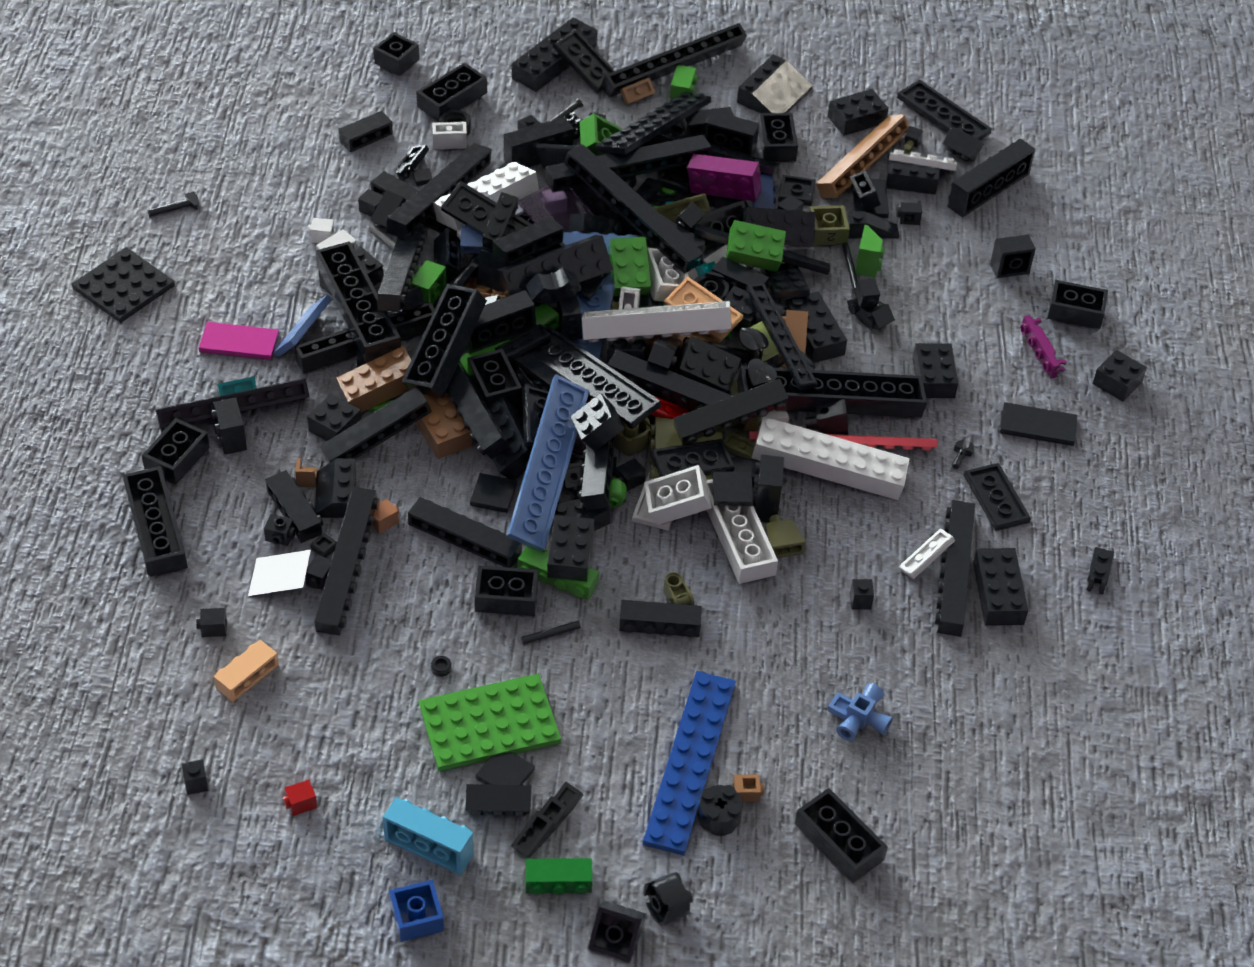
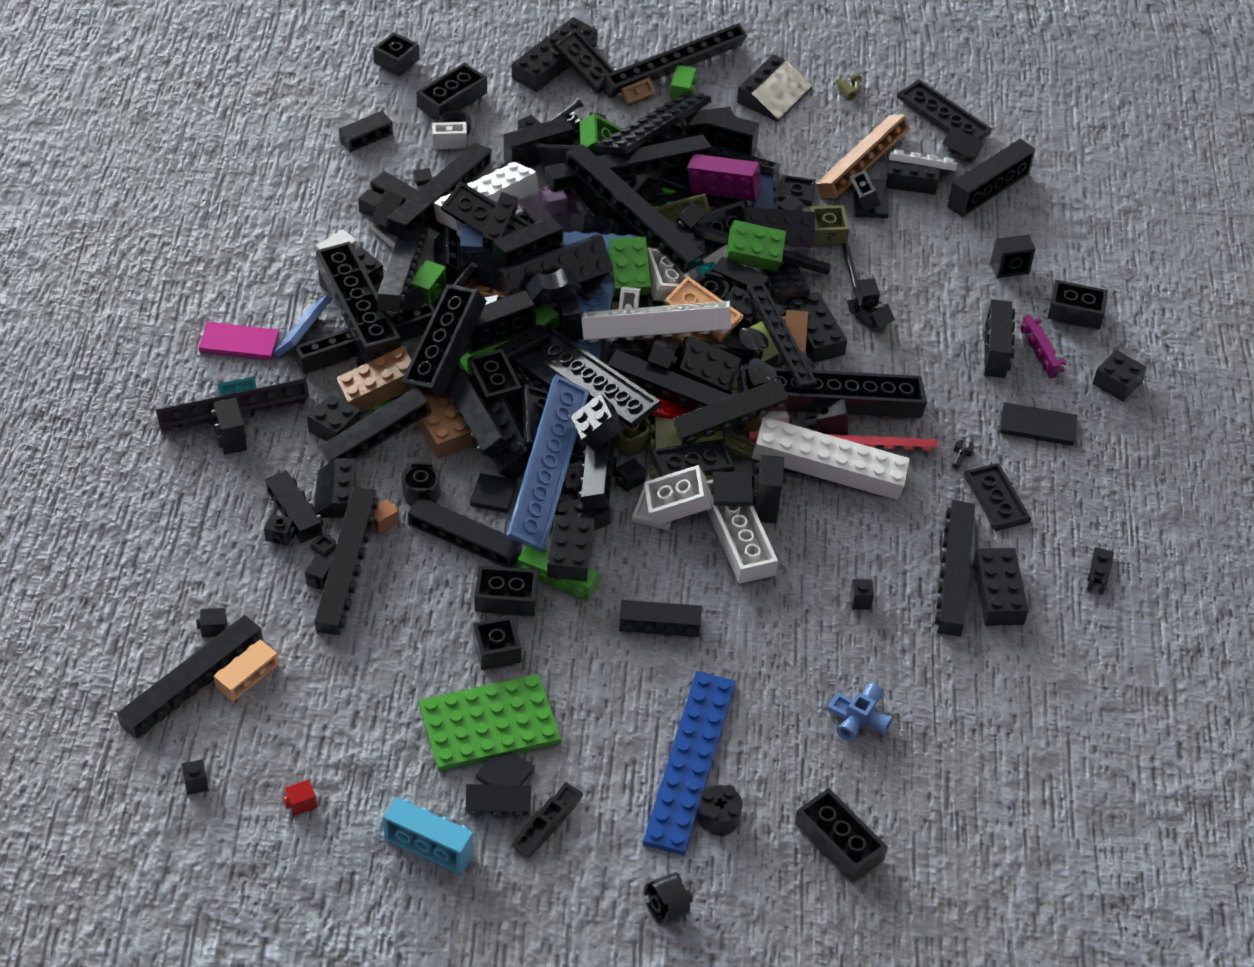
(123, 284): black plate -> none
(154, 521): black brick -> none
(176, 450): black brick -> none
(188, 677): none -> black brick
(191, 200): black piece -> none
(279, 572): white sticker -> none
(305, 475): medium nougat panel -> none
(320, 229): white brick -> none
(411, 161): black hinge -> none
(416, 910): blue brick -> none
(420, 481): none -> black brick
(441, 666): black tile -> none
(497, 642): none -> black brick
(550, 632): black bar -> none
(559, 875): green brick -> none
(616, 930): black slope -> none
(617, 493): bright green head -> none
(676, 590): olive piece -> none
(748, 787): medium nougat brick -> none
(778, 137): black brick -> none
(784, 537): olive torso -> none
(849, 91): none -> olive plant
(857, 112): black brick -> none
(870, 253): bright green slope -> none
(883, 228): black slope -> none
(909, 213): black brick -> none
(912, 139): black piece -> none
(926, 553): white tile -> none
(937, 368): black brick -> none
(999, 338): none -> black brick

